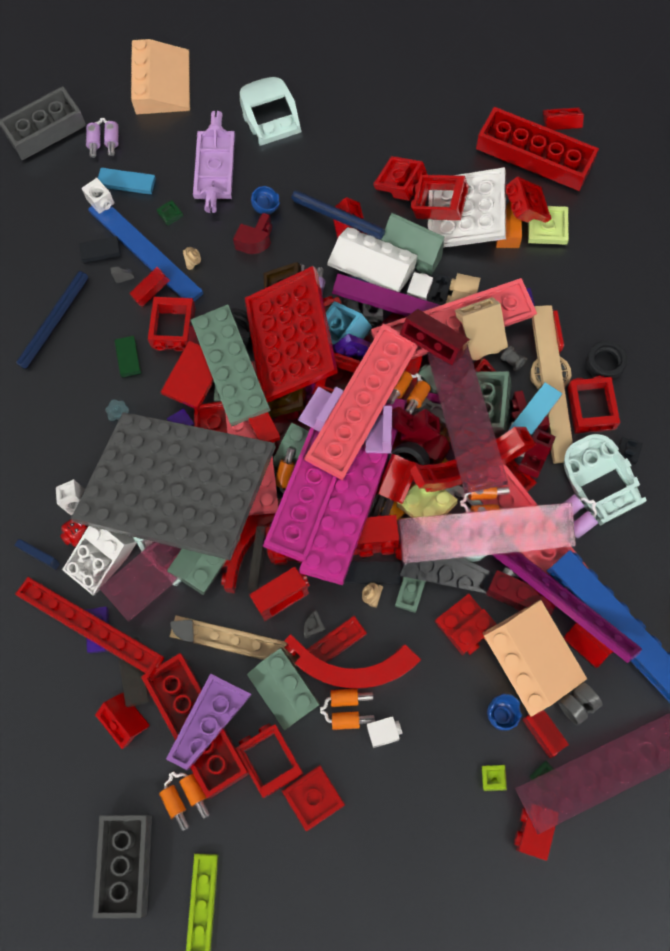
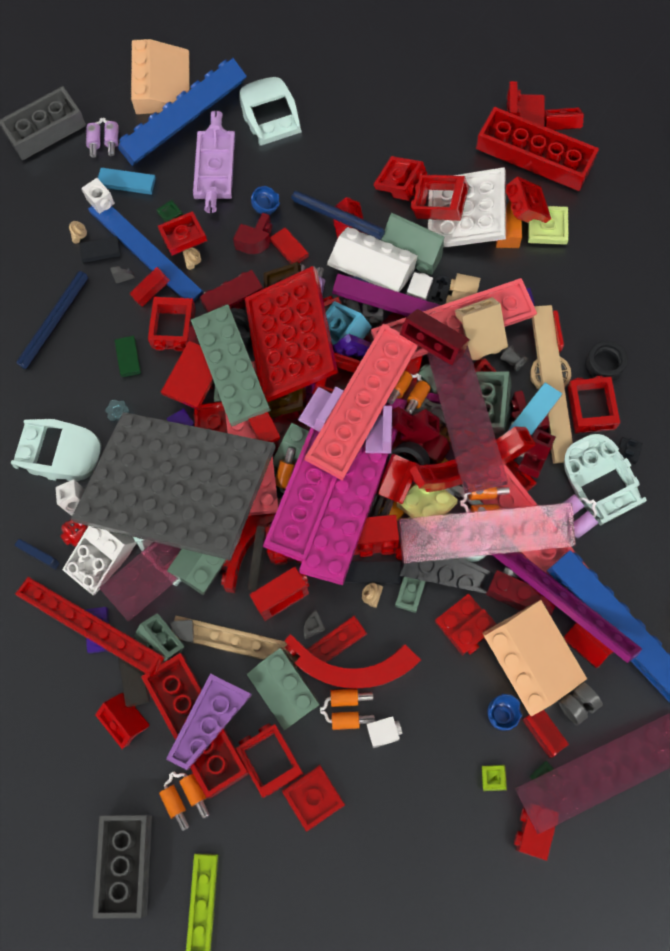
(74, 457): none -> light aqua slope
(77, 231): none -> tan plate
(159, 637): none -> sand green brick
(182, 111): none -> blue brick
(182, 233): none -> red plate
(232, 292): none -> dark red brick
(289, 246): none -> red tile
(525, 106): none -> red bracket

